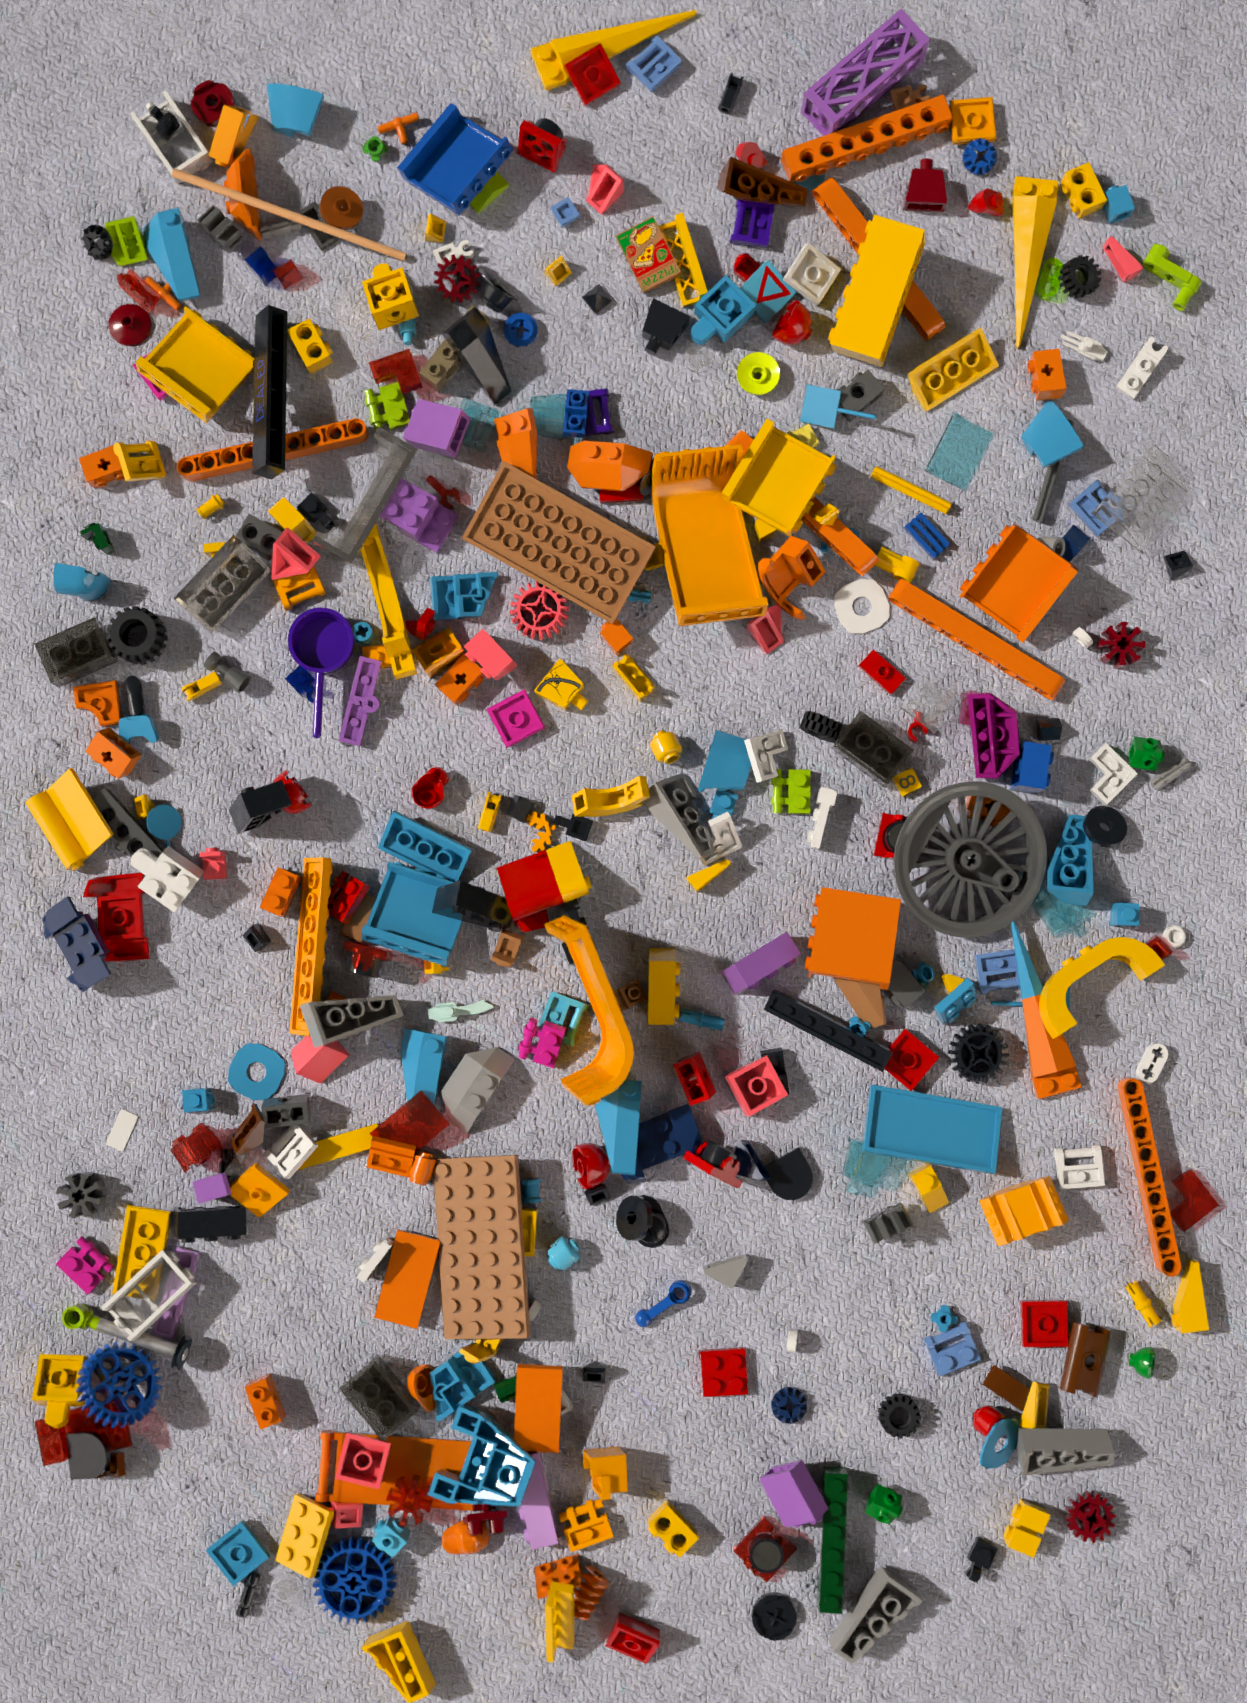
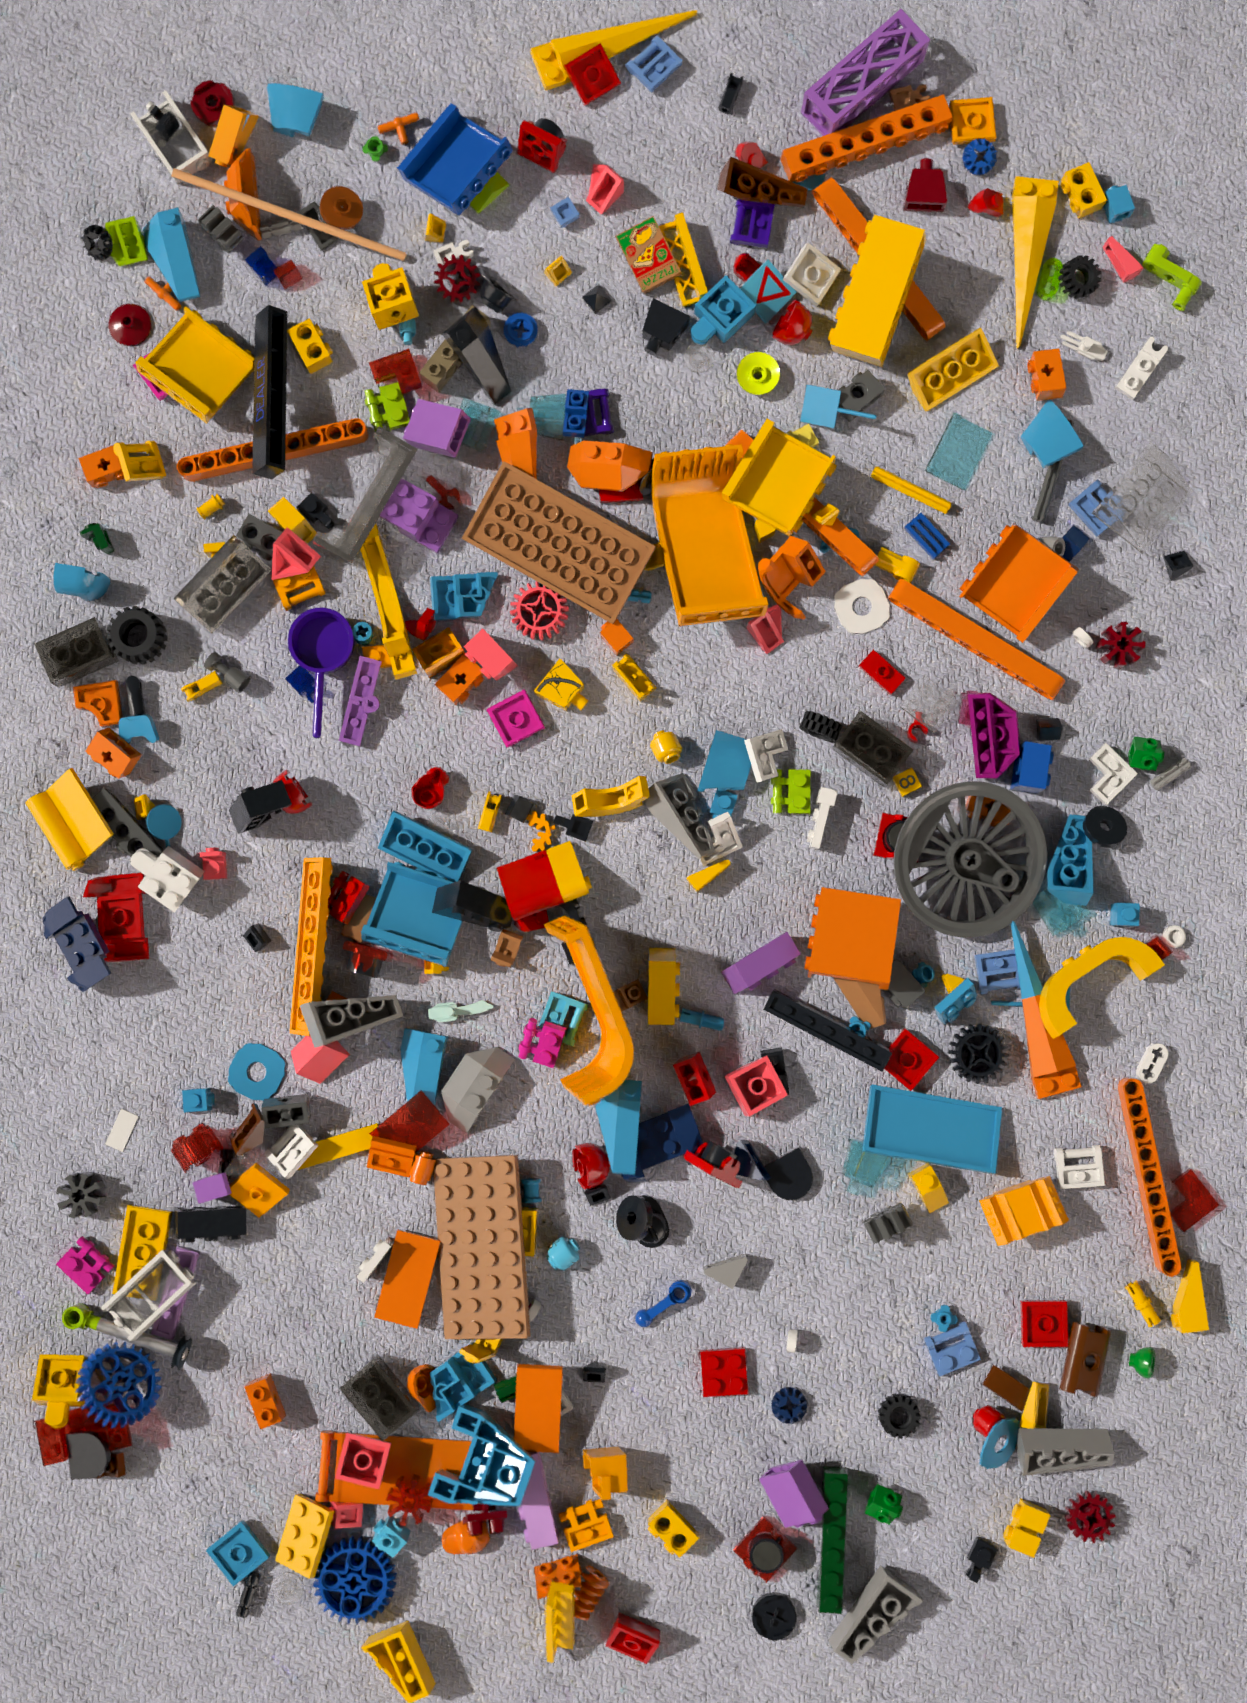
(138, 290): clear red hinge -> none
(280, 892): orange brick -> none

